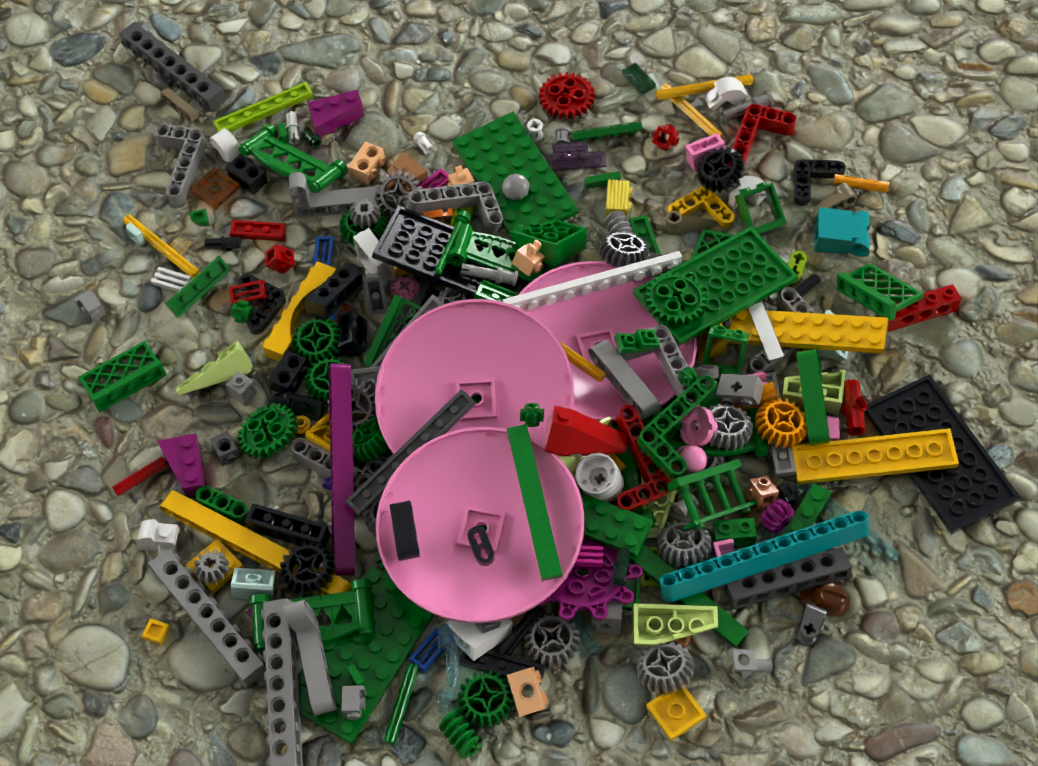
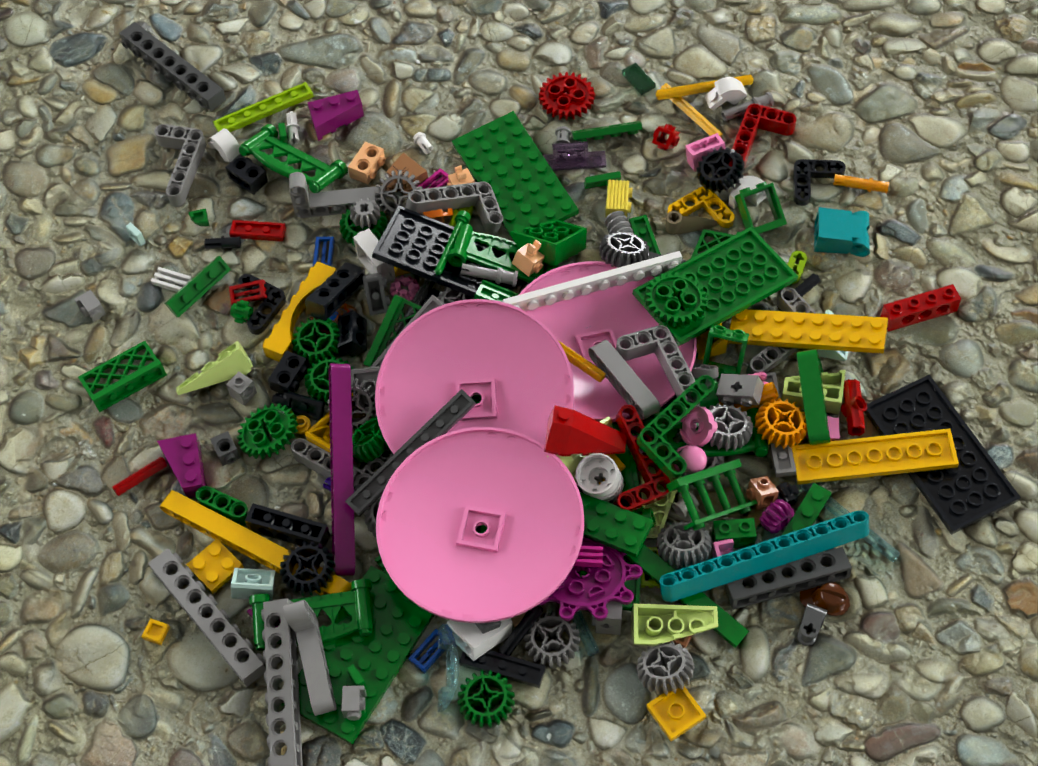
(154, 534): white brick -> none
(162, 247): yellow axle -> none
(179, 105): dark tan beam -> none
(213, 559): light grey gear -> none
(215, 188): clear orange tile -> none
(279, 258): red brick -> none
(313, 140): dark green pin -> none
(401, 704): green axle -> none
(404, 530): black beam -> none
(459, 735): green piece -> none
(476, 548): black beam -> none
(515, 187): light grey hair -> none
(524, 704): light nougat brick -> none
(532, 414): green gear -> none
(534, 503): green tile -> none
(538, 125): white bush -> none
(621, 566): clear green axle -> none
(640, 341): green slope -> none
(688, 376): green bush -> none
(749, 664): light grey bracket -> none
(765, 331): white sticker -> none
(840, 199): dark tan piece -> none
(872, 297): green fence -> none

